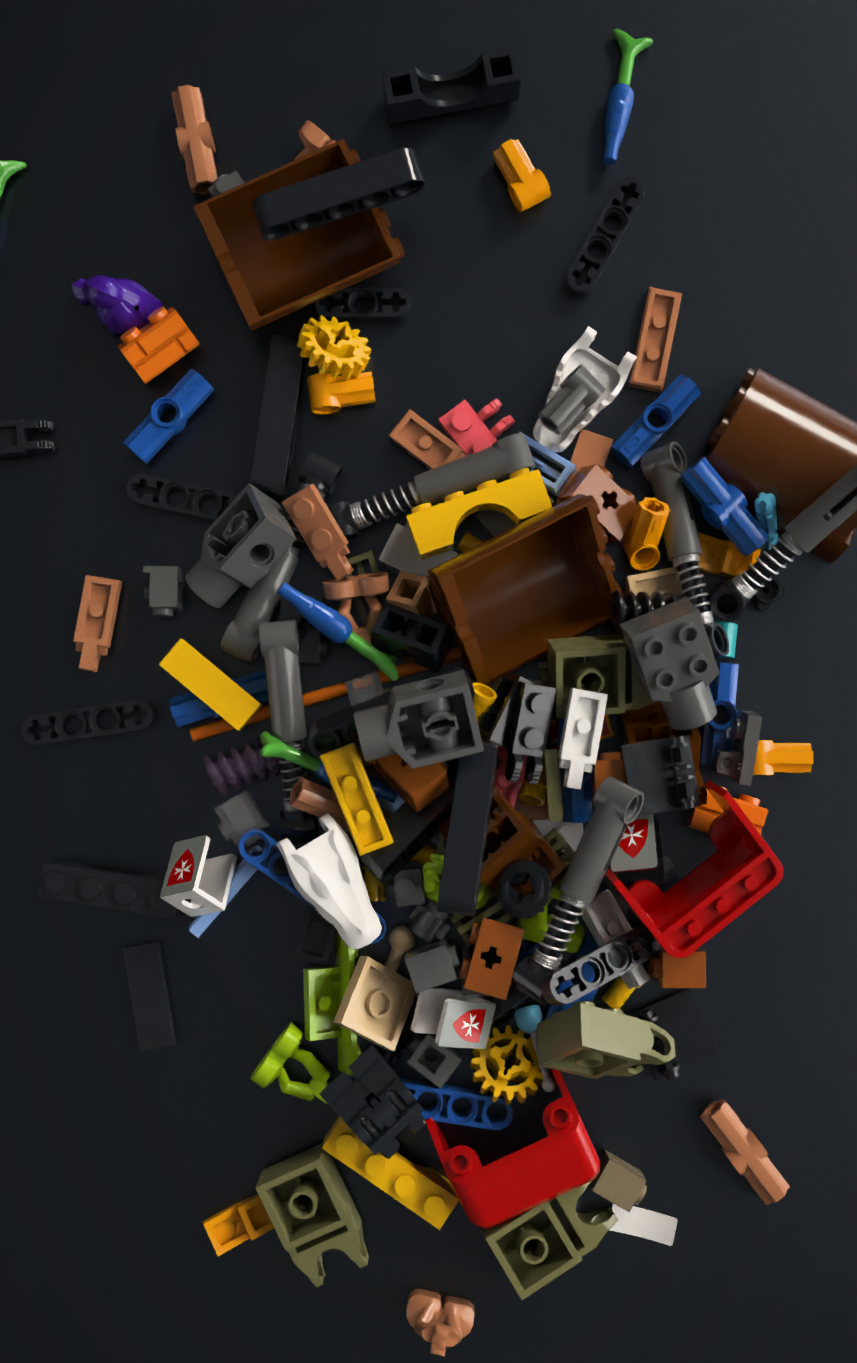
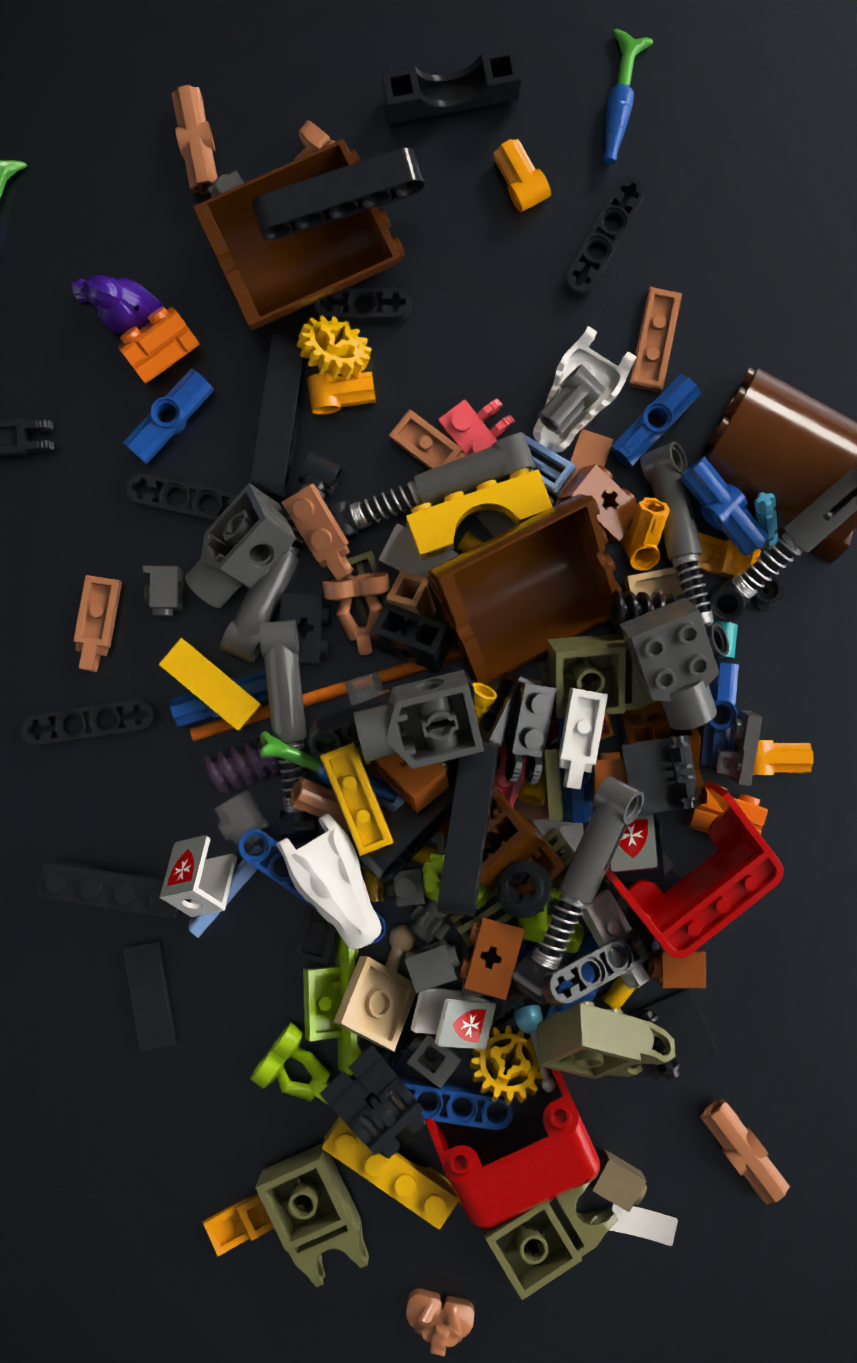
(337, 628): blue piece -> none

